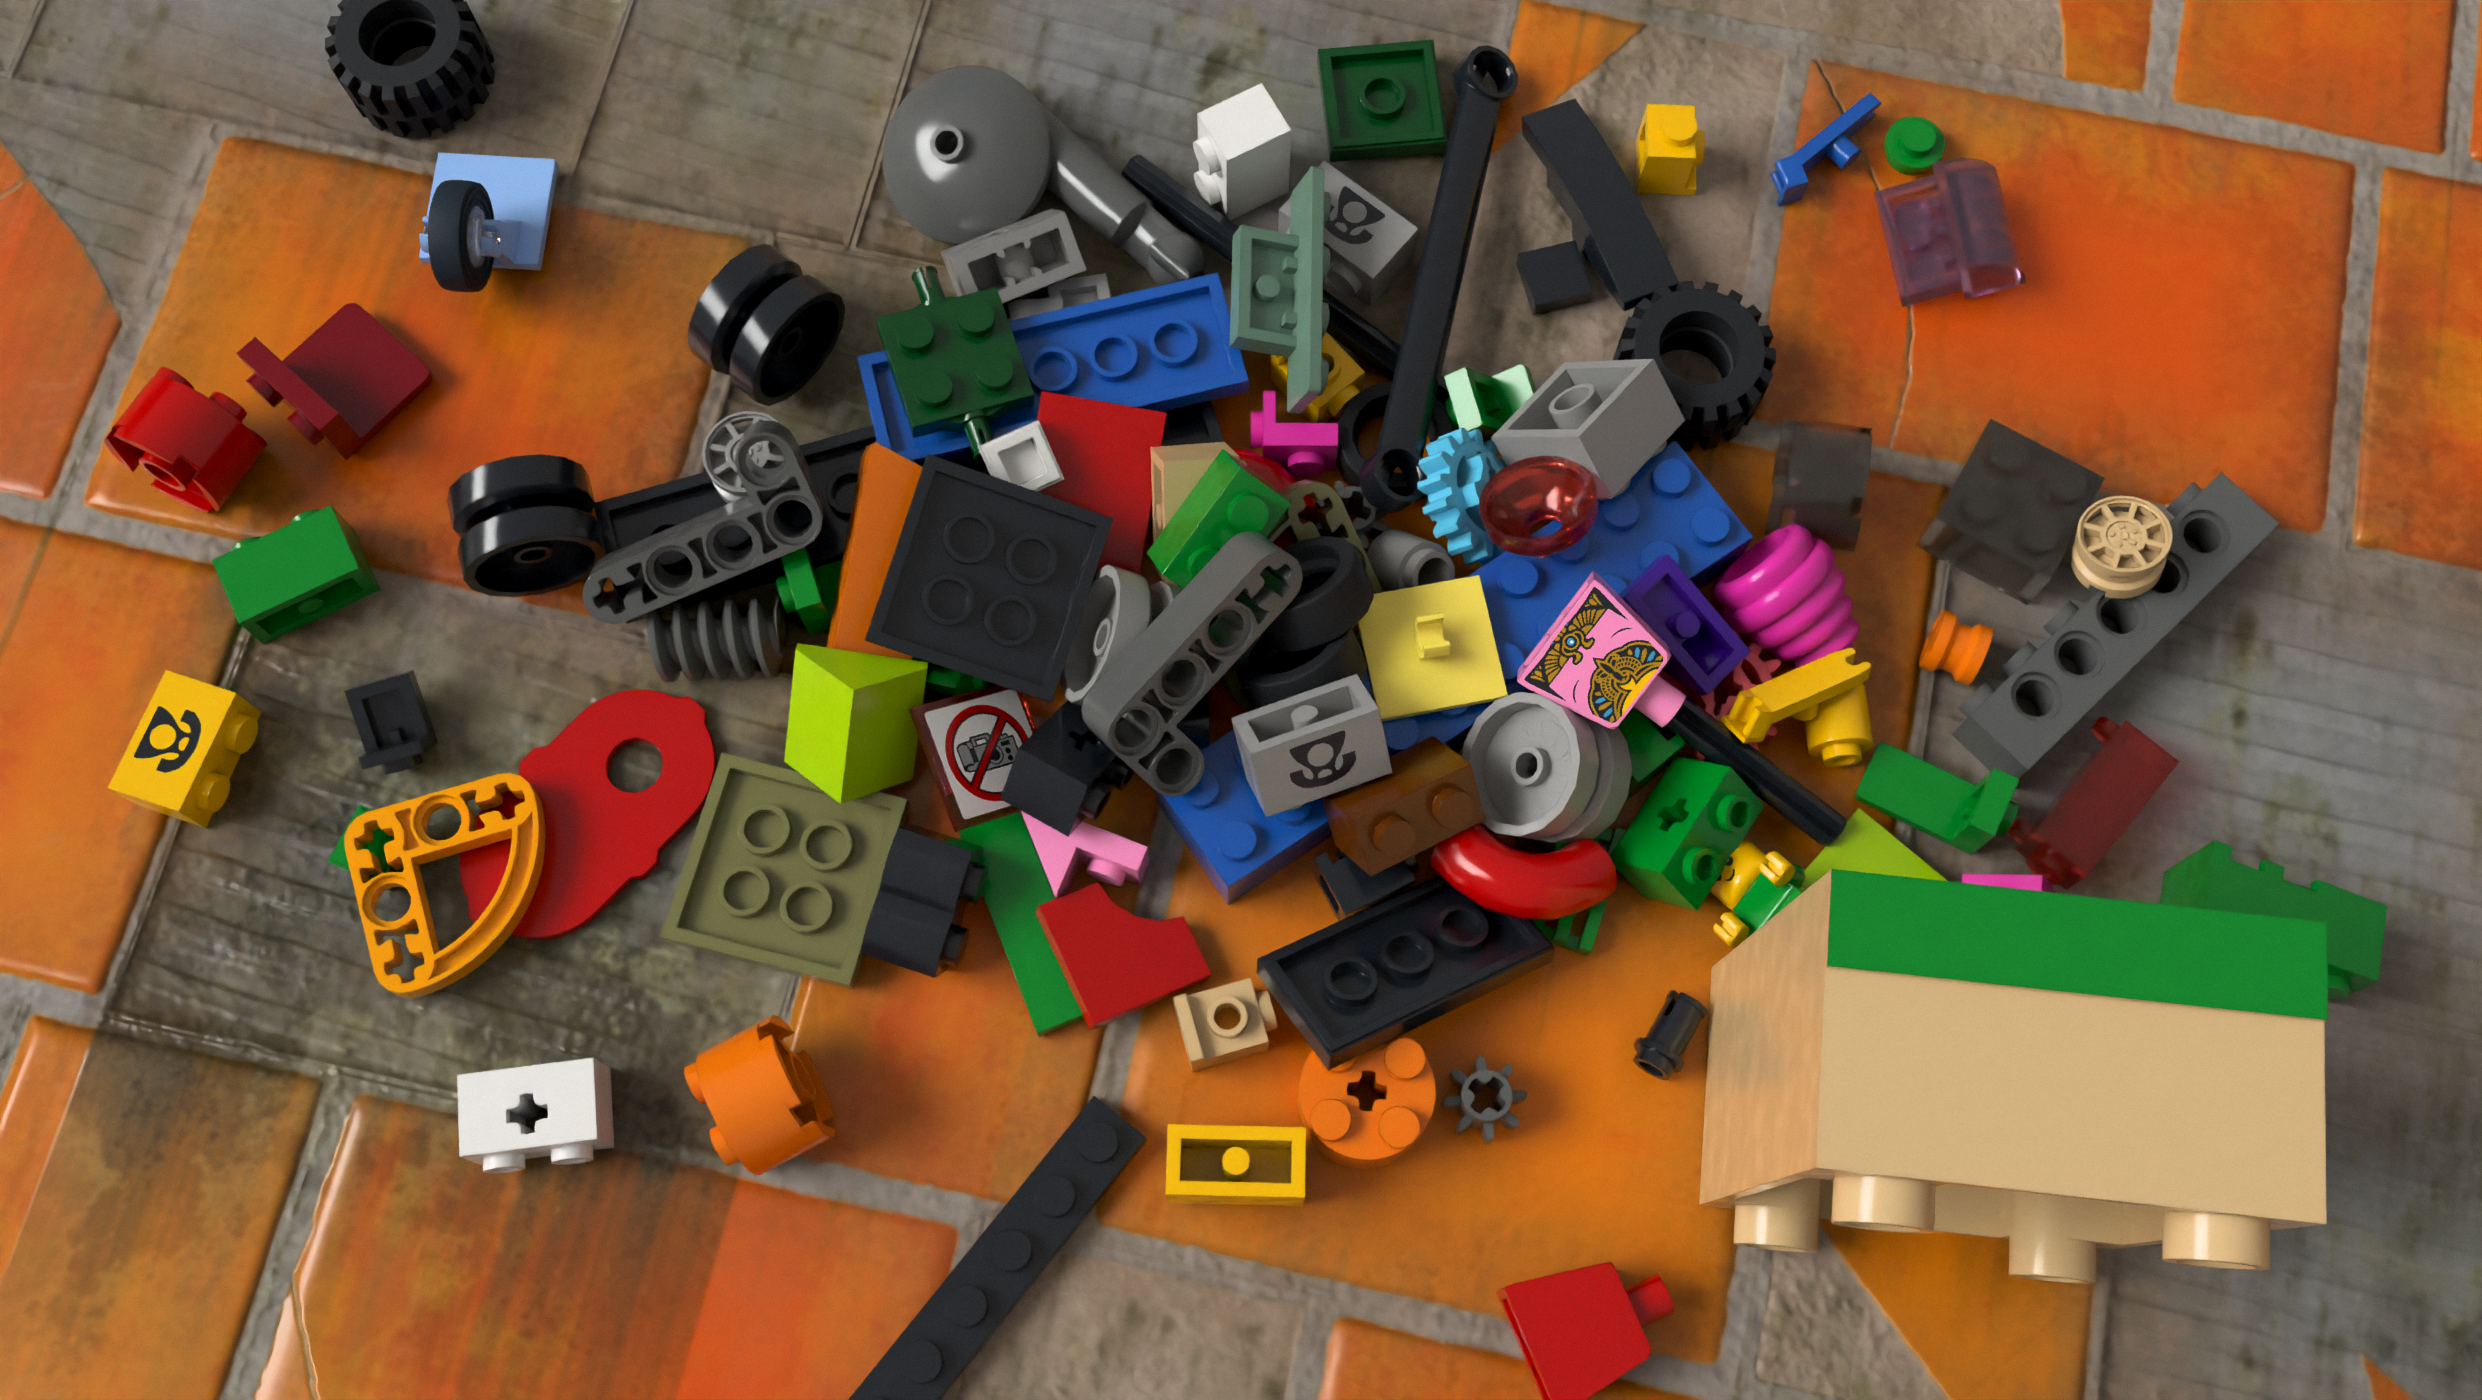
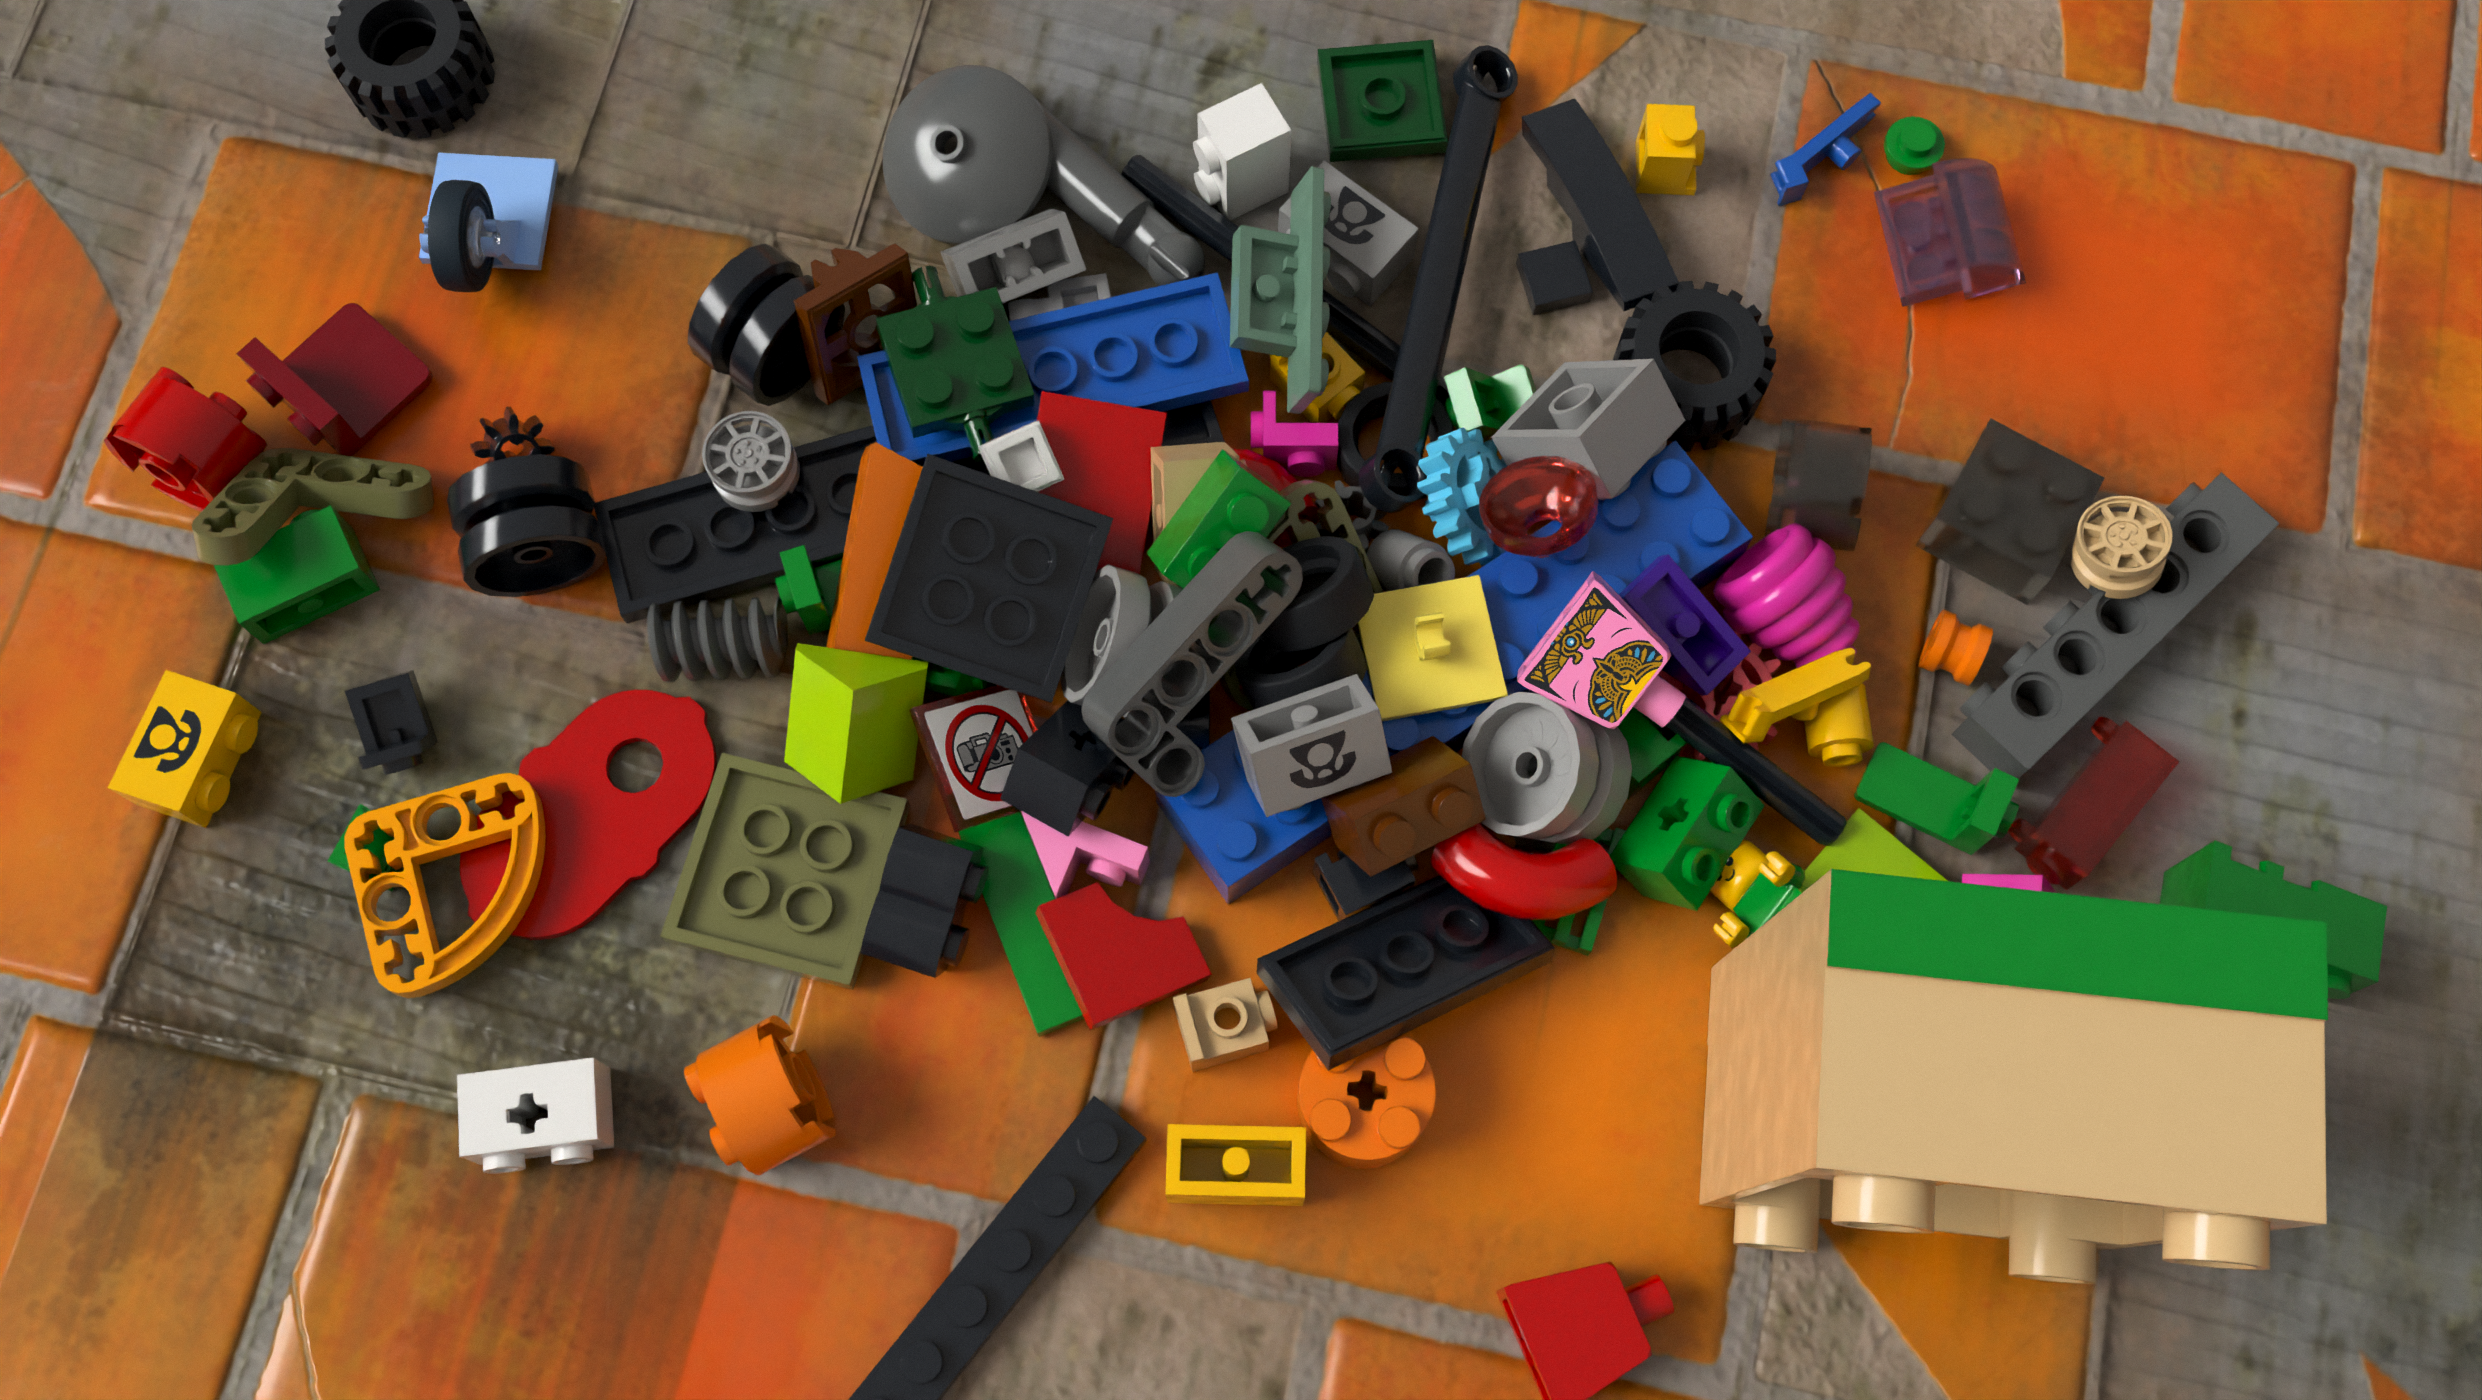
(284, 478): none -> olive beam
(511, 430): none -> gear
(700, 540): dark grey beam -> none
(830, 363): none -> reddish brown piece
(1478, 1082): dark grey gear -> none
(1669, 1036): black pin -> none

